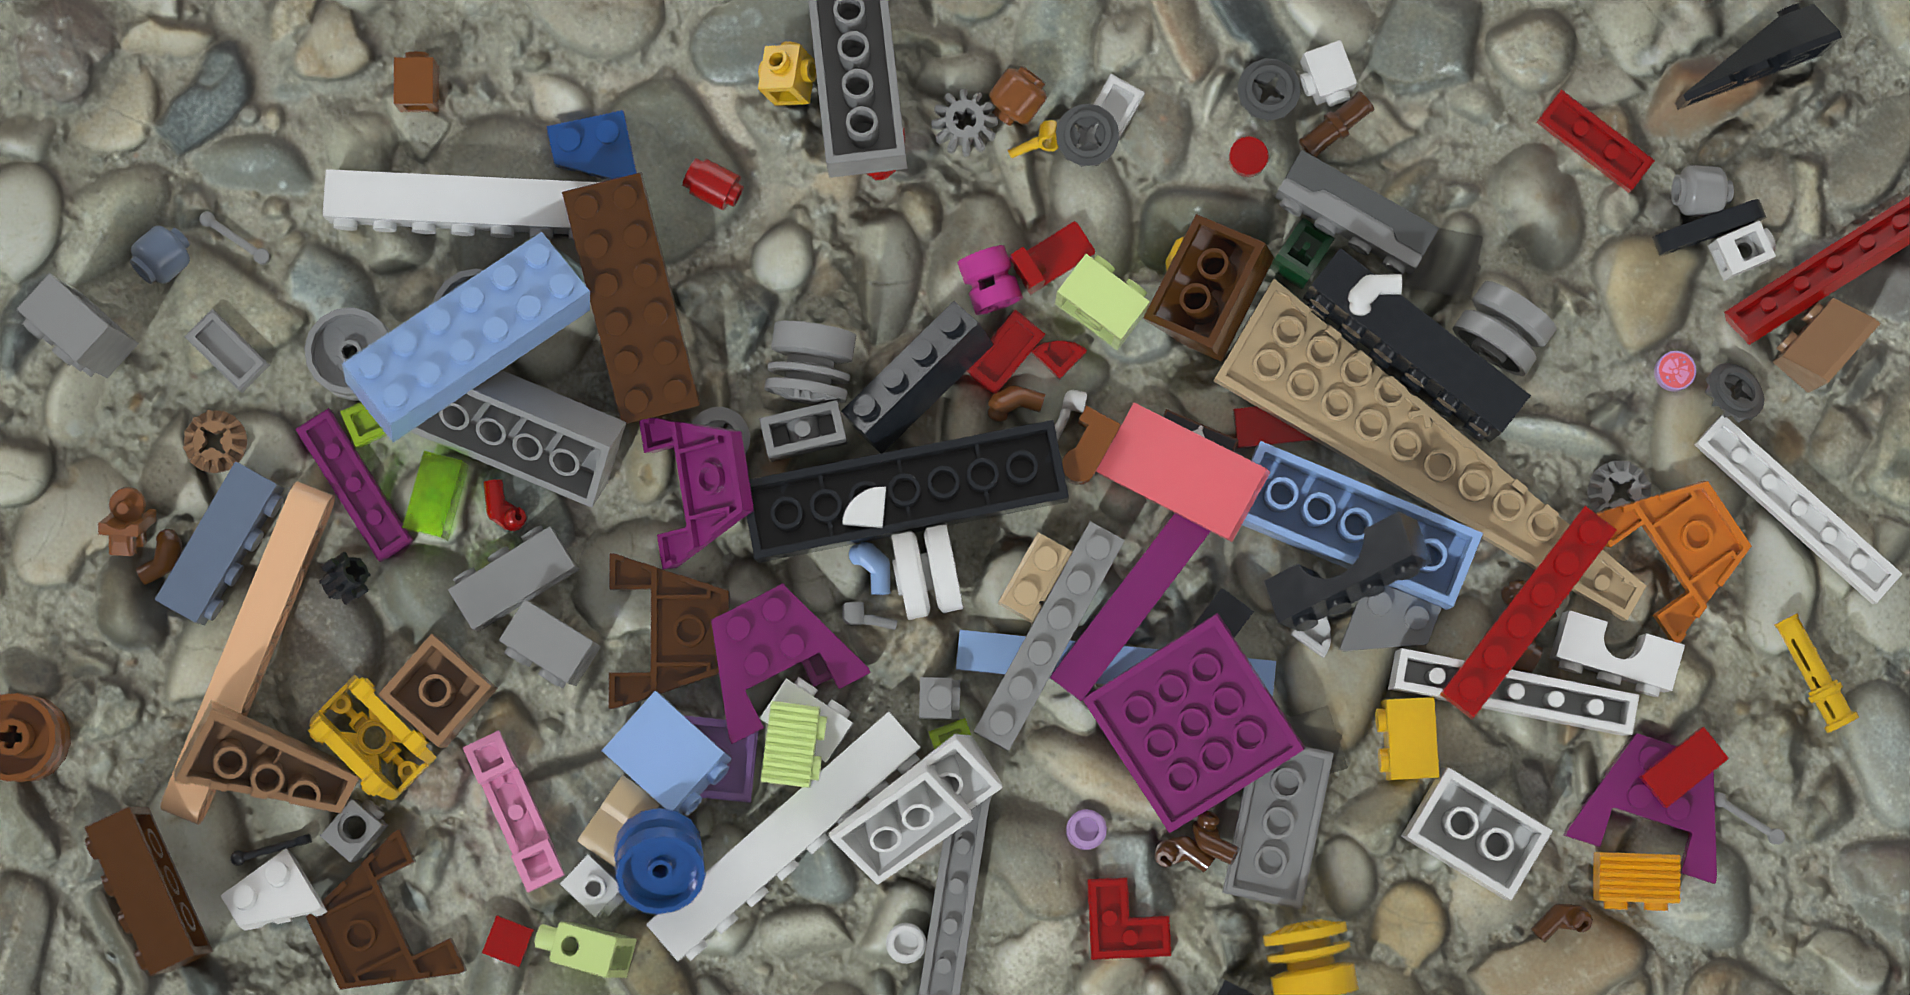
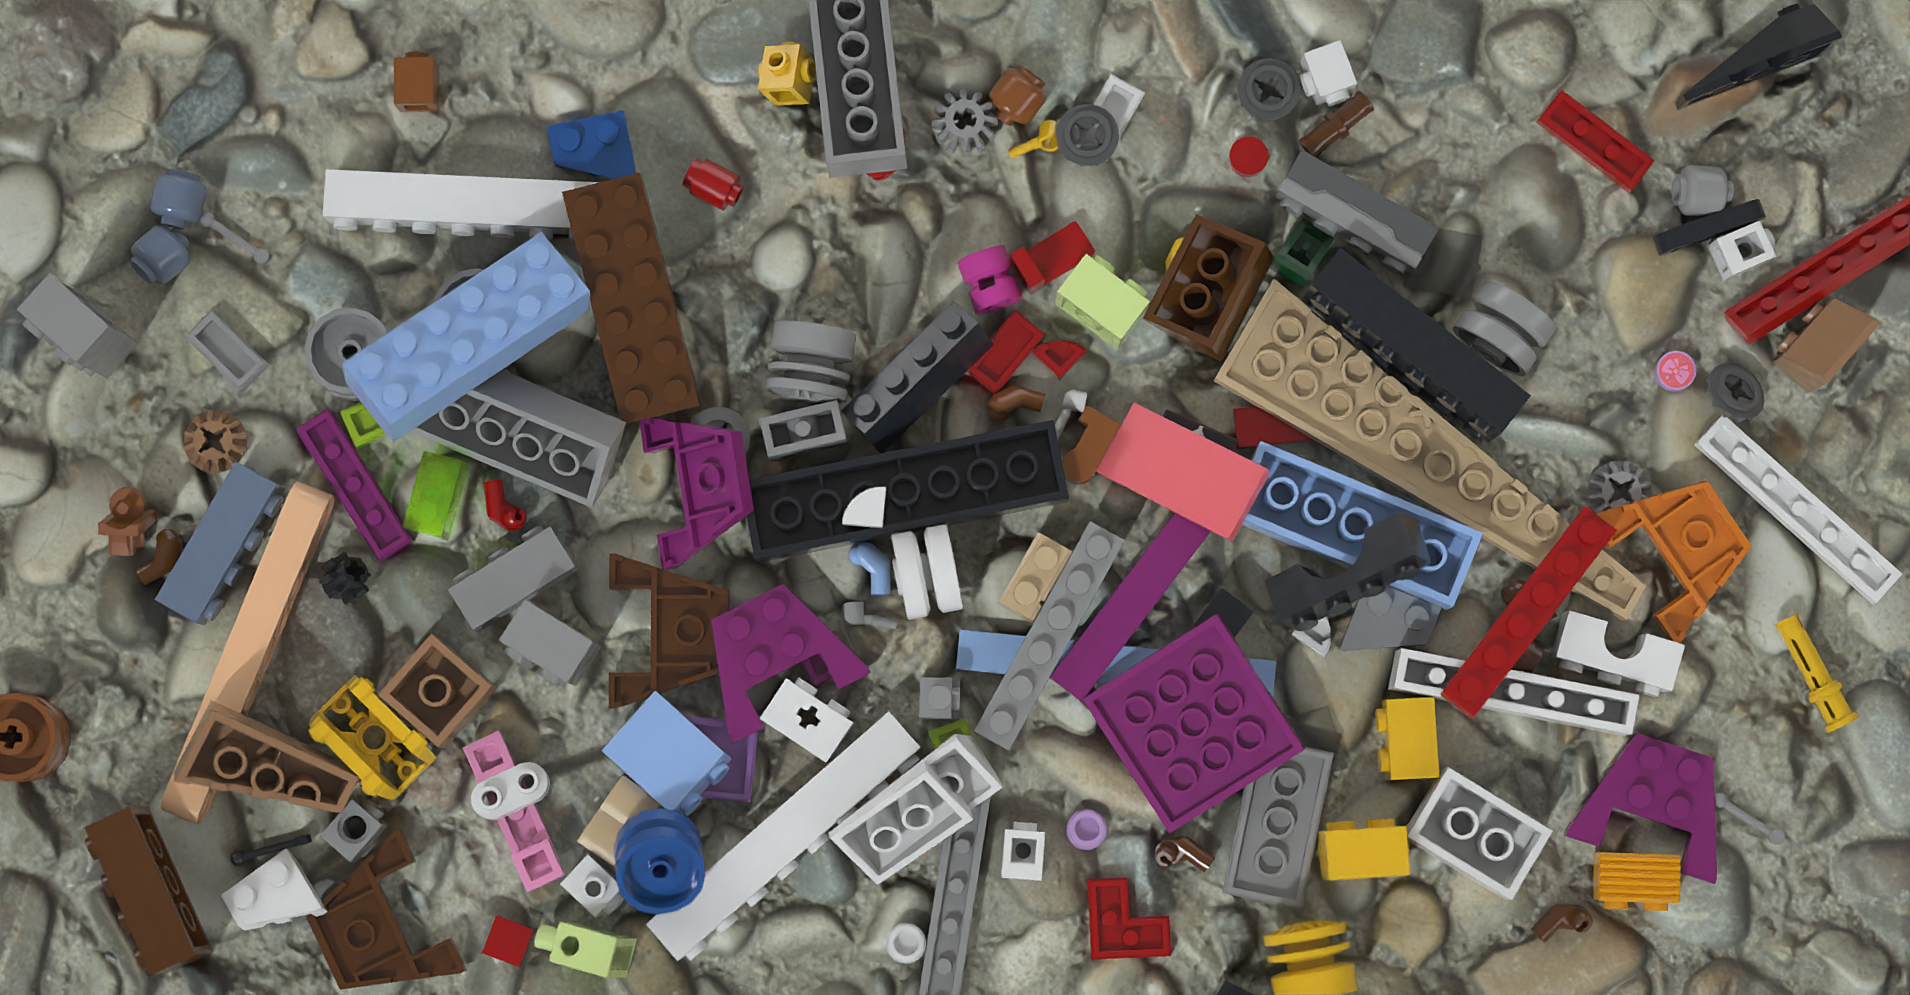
(178, 198): none -> sand blue head
(509, 791): none -> white plate
(792, 744): yellowish green brick -> none
(1027, 868): none -> white brick
(1210, 841): reddish brown arm -> none
(1363, 852): none -> yellow brick
(1369, 288): white arm -> none
(1684, 767): red tile -> none

